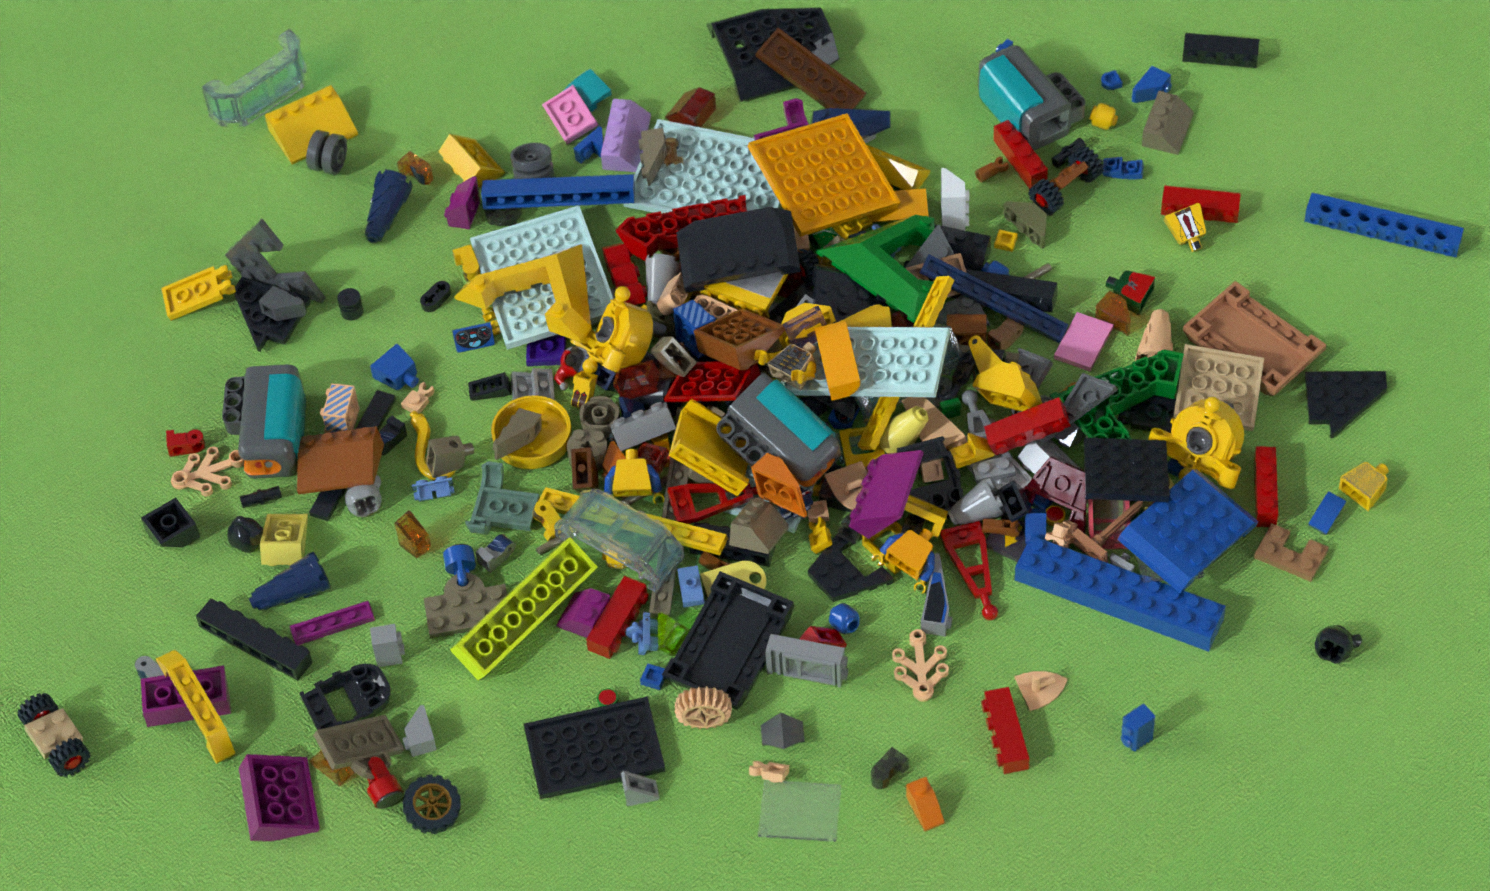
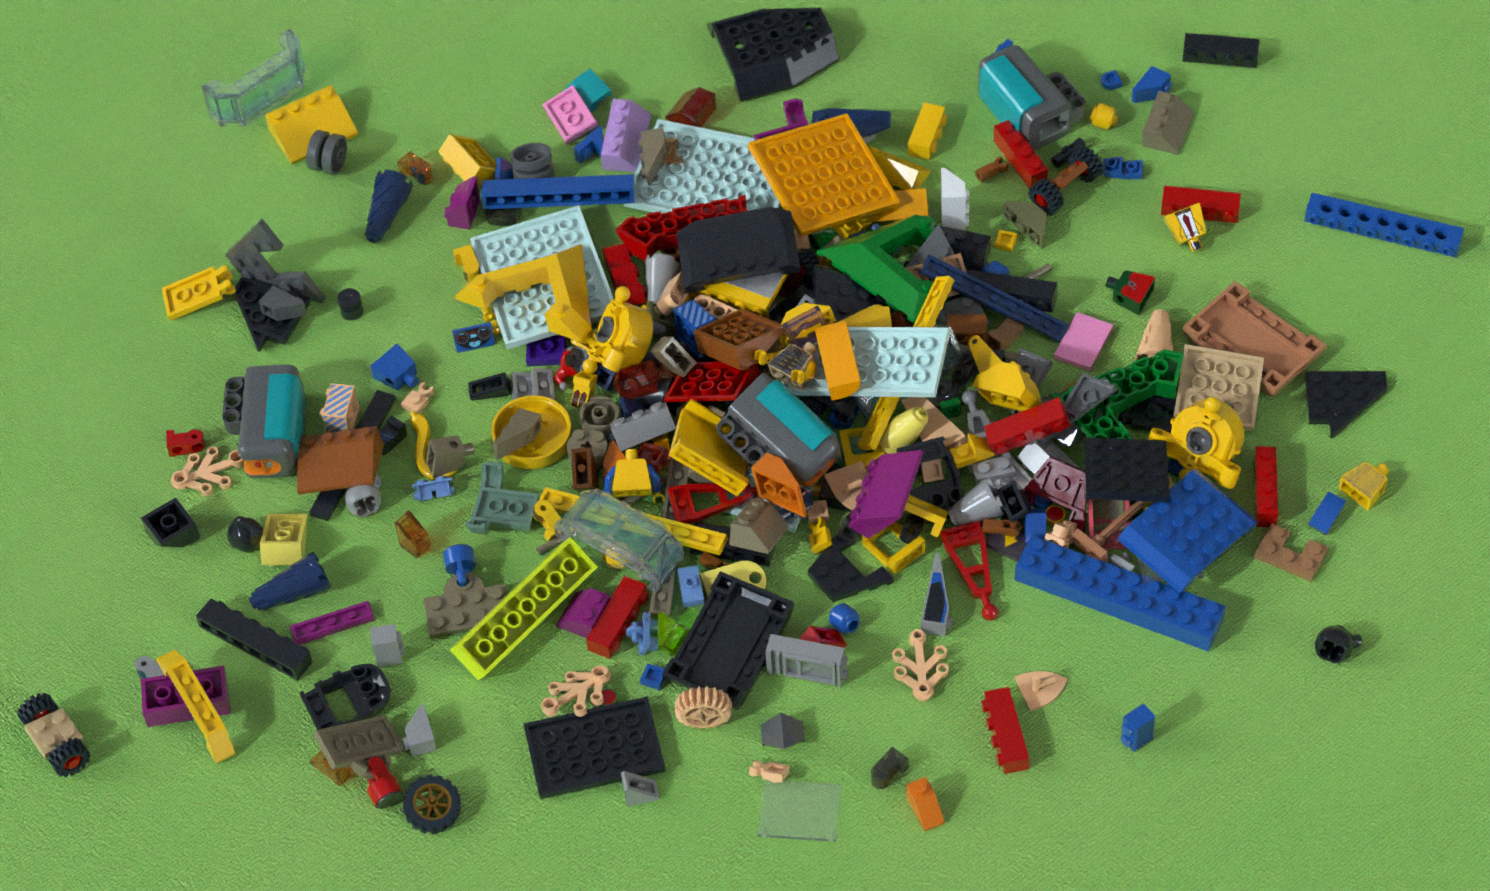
(260, 497): black pin -> none
(278, 797): magenta slope -> none
(434, 295): black beam -> none
(495, 552): light grey leg -> none
(503, 169): none -> blue tile
(596, 678): none -> light nougat plant
(809, 72): reddish brown plate -> none
(910, 554): light orange torso -> none
(927, 131): none -> yellow brick
(1114, 310): clear orange slope -> none

